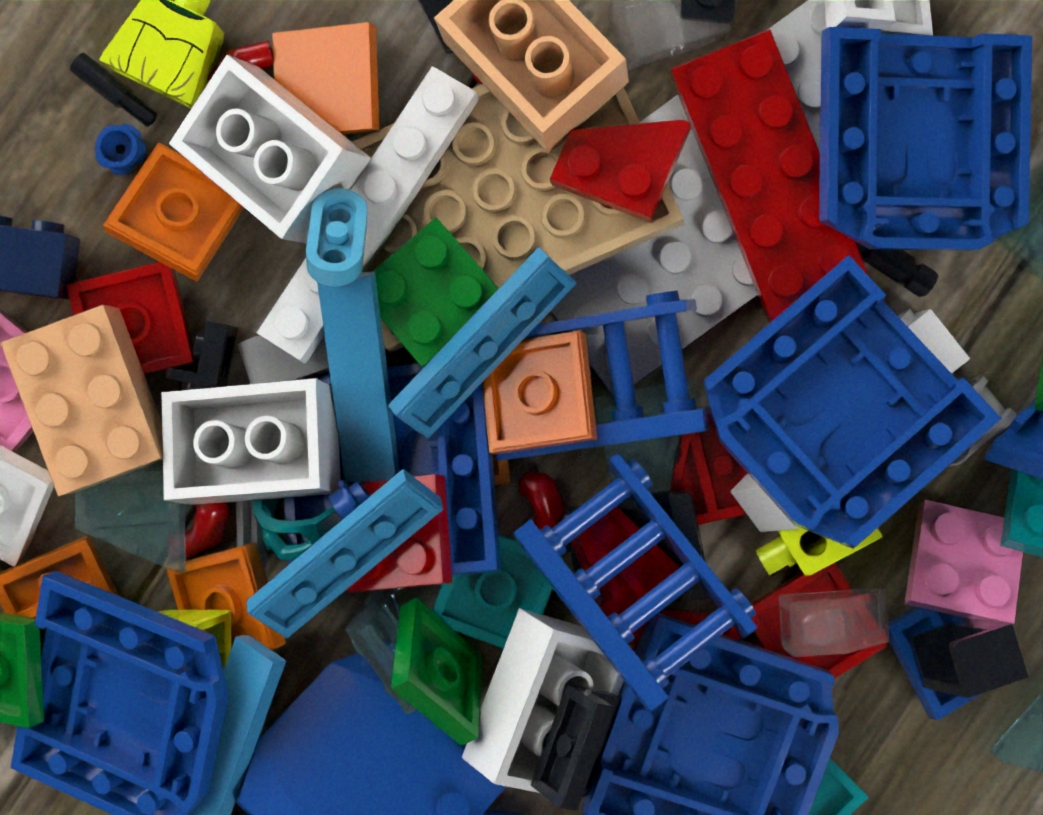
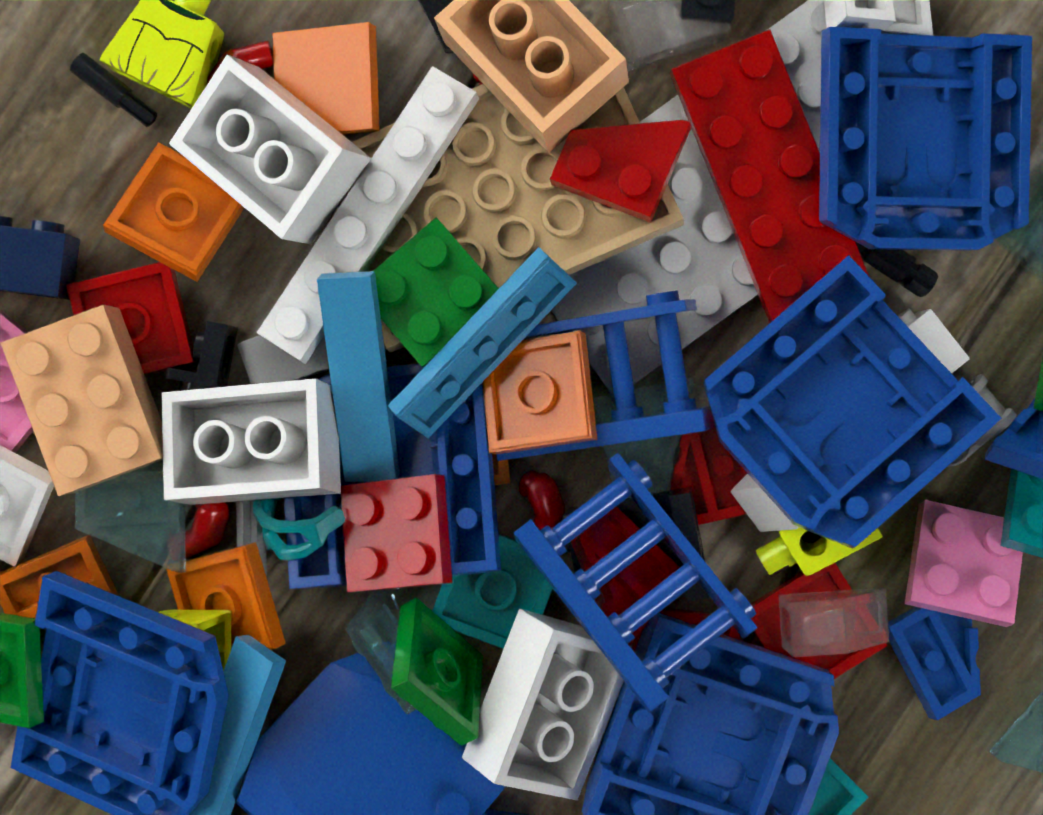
(118, 135): blue plate -> none
(336, 237): medium azure plate -> none
(345, 554): dark azure tile -> none
(348, 497): blue plate -> none
(575, 745): black panel -> none
(968, 657): black panel -> none

